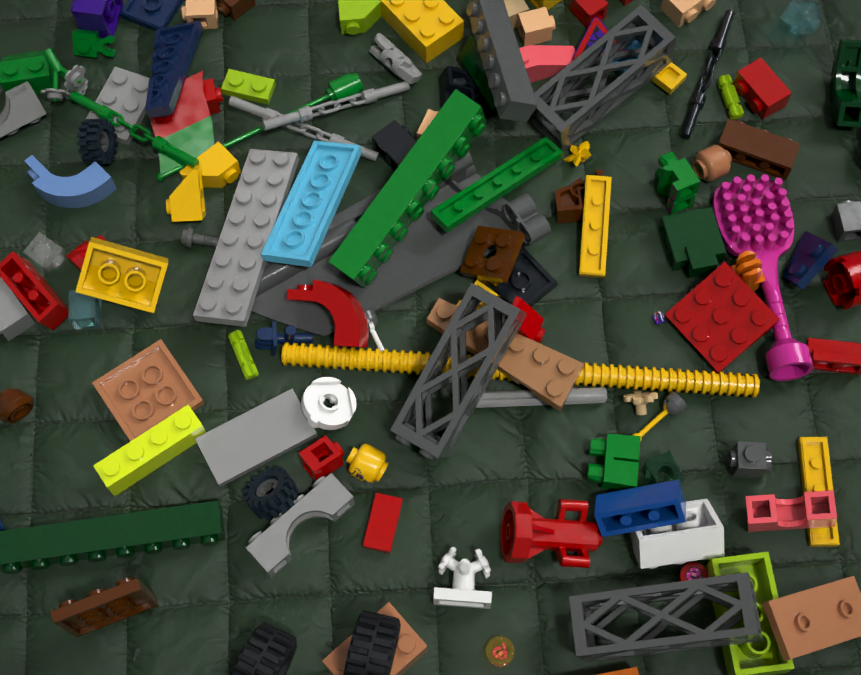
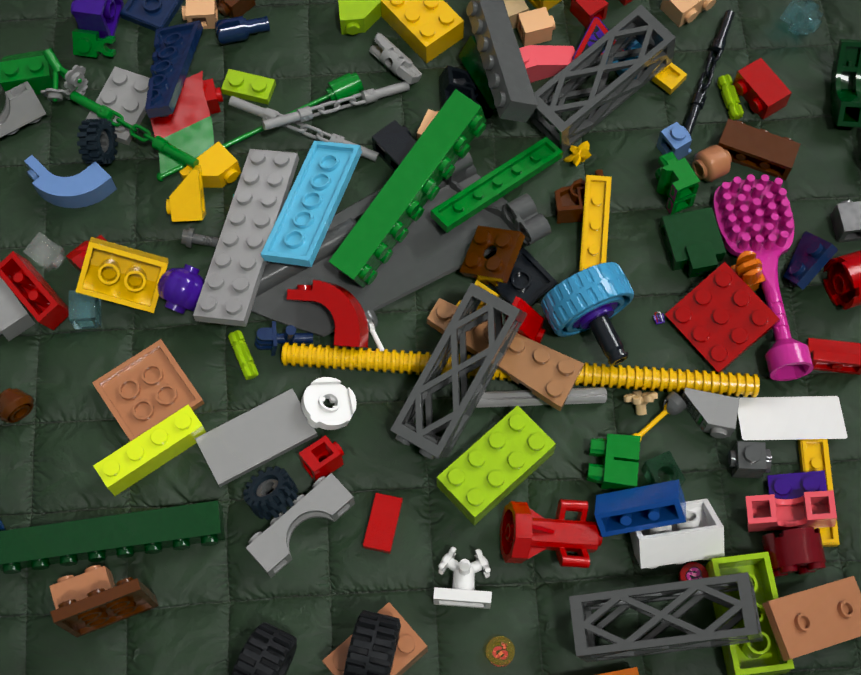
(79, 586): none -> nougat brick
(180, 288): none -> dark purple plant
(239, 28): none -> dark blue arm
(367, 463): yellow head -> none
(495, 465): none -> lime brick
(589, 302): none -> dark azure wheel
(677, 138): none -> medium blue brick
(712, 411): none -> light grey slope
(791, 418): none -> white sticker
(795, 484): none -> dark purple plate
(795, 551): none -> dark red brick

